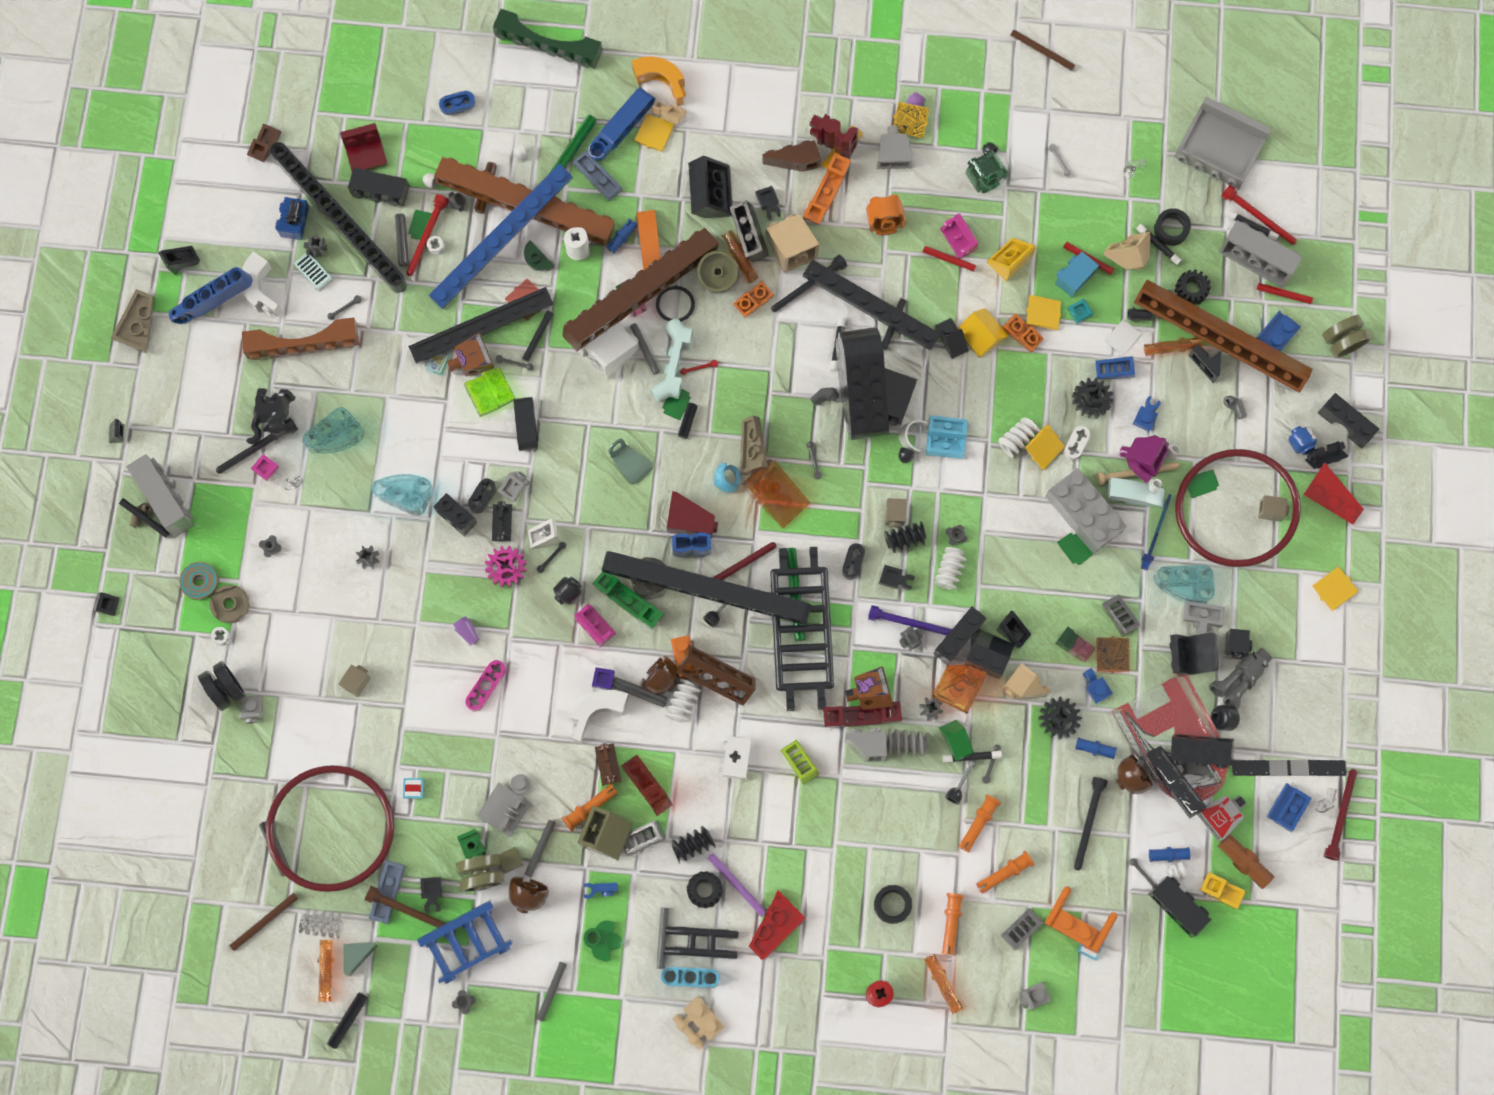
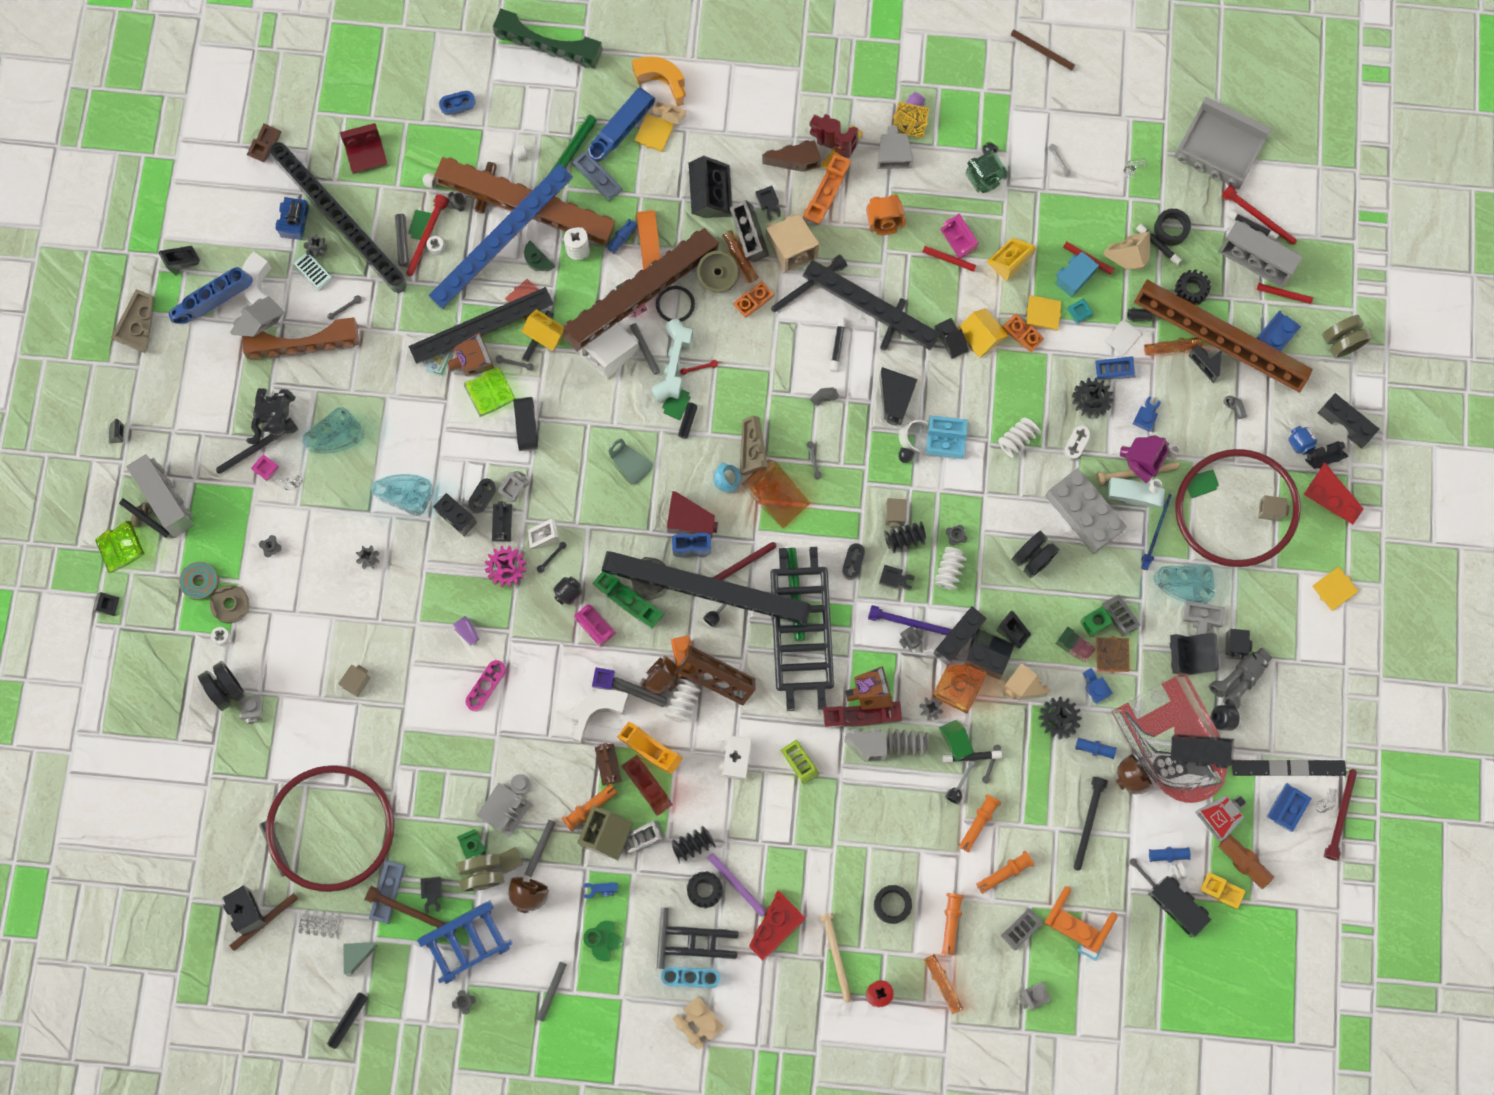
(119, 546): none -> clear neon green slope
(251, 918): none -> black brick
(257, 318): none -> light grey slope
(325, 968): clear orange pin -> none
(378, 187): black brick -> none
(413, 788): tile -> none
(543, 330): none -> yellow hinge
(649, 748): none -> light orange arch
(836, 956): none -> tan bar
(862, 382): black brick -> none
(1033, 552): none -> black wheel
(1044, 447): yellow piece -> none
(1074, 548): green sticker -> none
(1089, 624): none -> green brick
(1176, 782): black tile -> none

